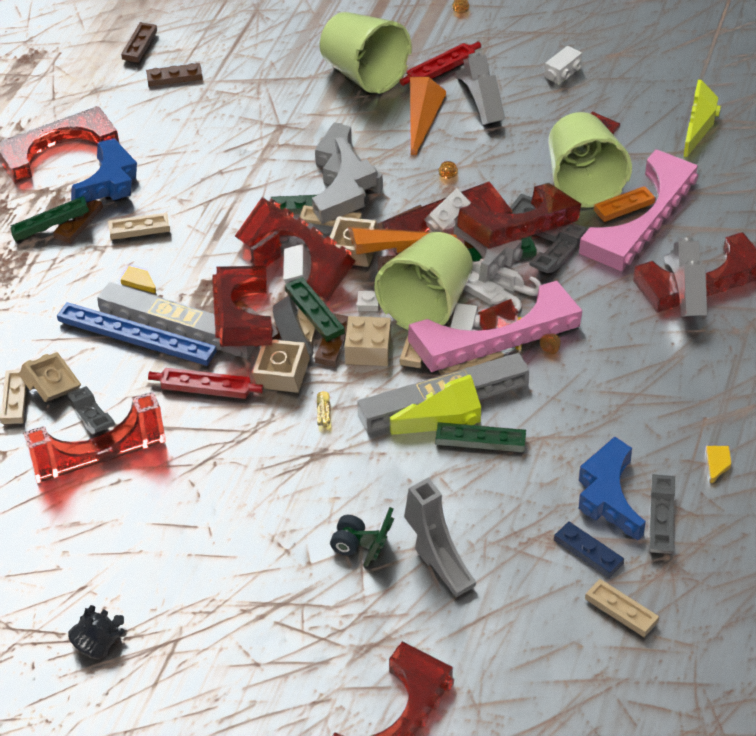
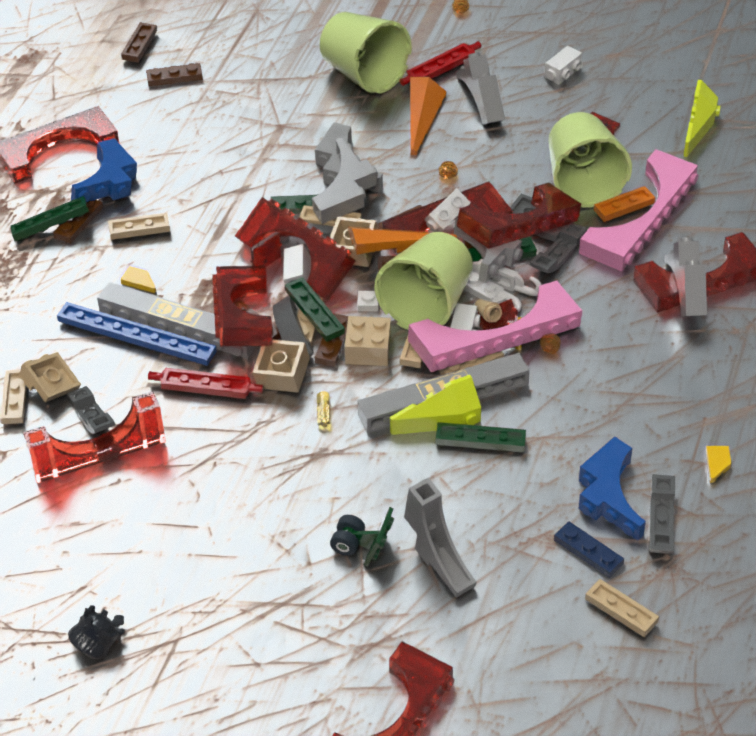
(489, 310): none -> tan cone

